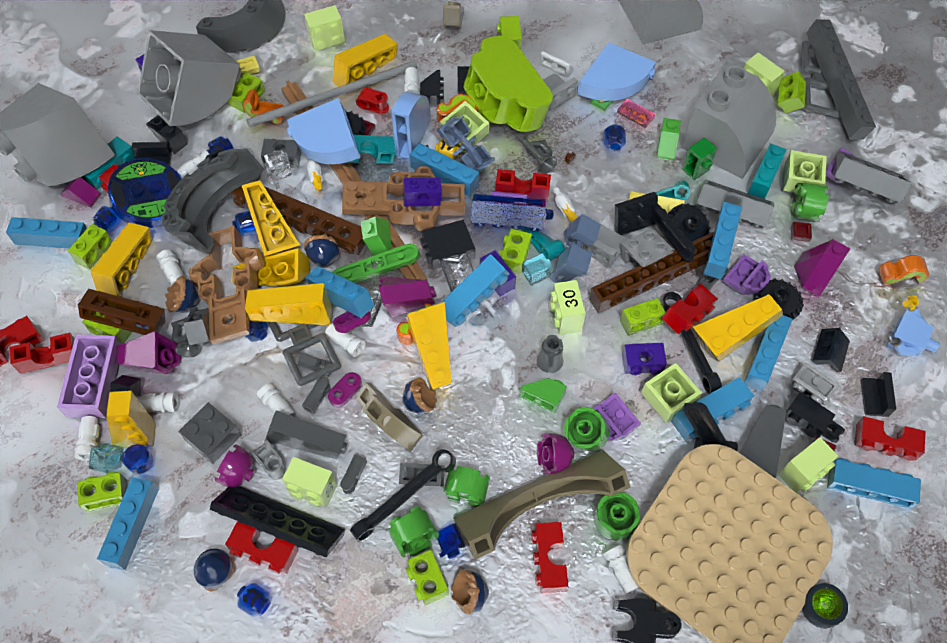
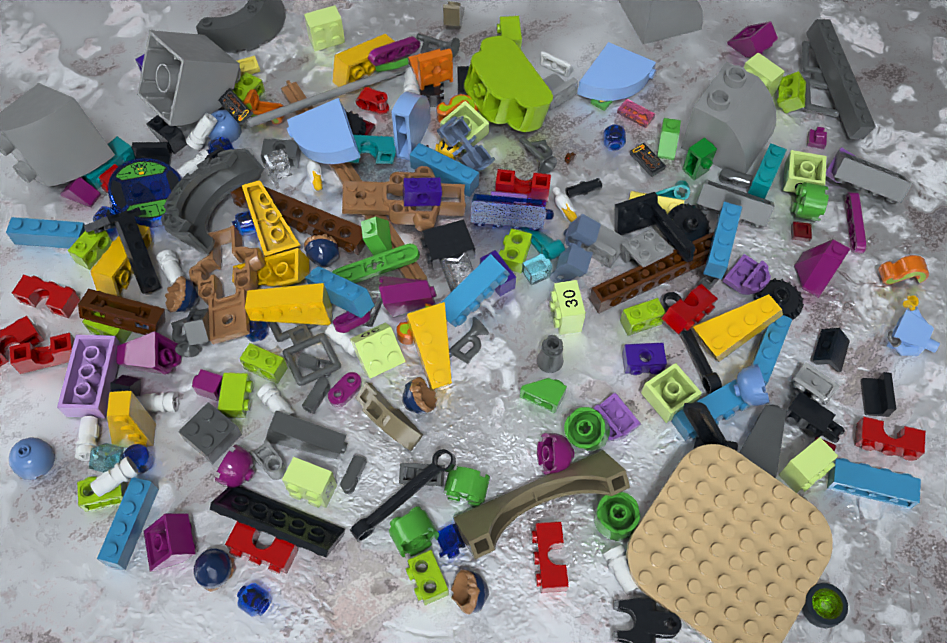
(31, 458): none -> medium blue cylinder
(33, 289): none -> red arch
(114, 477): none -> white axle
(133, 245): none -> black bracket
(169, 541): none -> magenta slope
(202, 130): none -> white axle
(207, 384): none -> magenta brick
(225, 126): none -> medium blue cylinder
(234, 395): none -> lime brick
(235, 106): none -> black tile
(263, 363): none -> lime brick
(377, 350): none -> yellowish green brick
(392, 65): none -> bright green tile
(394, 51): none -> magenta beam
(432, 67): none -> orange bracket
(454, 44): none -> dark grey piece
(476, 329): none -> dark grey piece
(583, 188): none -> black pin
(647, 159): none -> black tile
(736, 178): none -> dark grey bar
(751, 386): none -> medium blue cylinder
(754, 39): none -> magenta slope
(817, 138): none -> magenta tile
(855, 223): none -> magenta beam

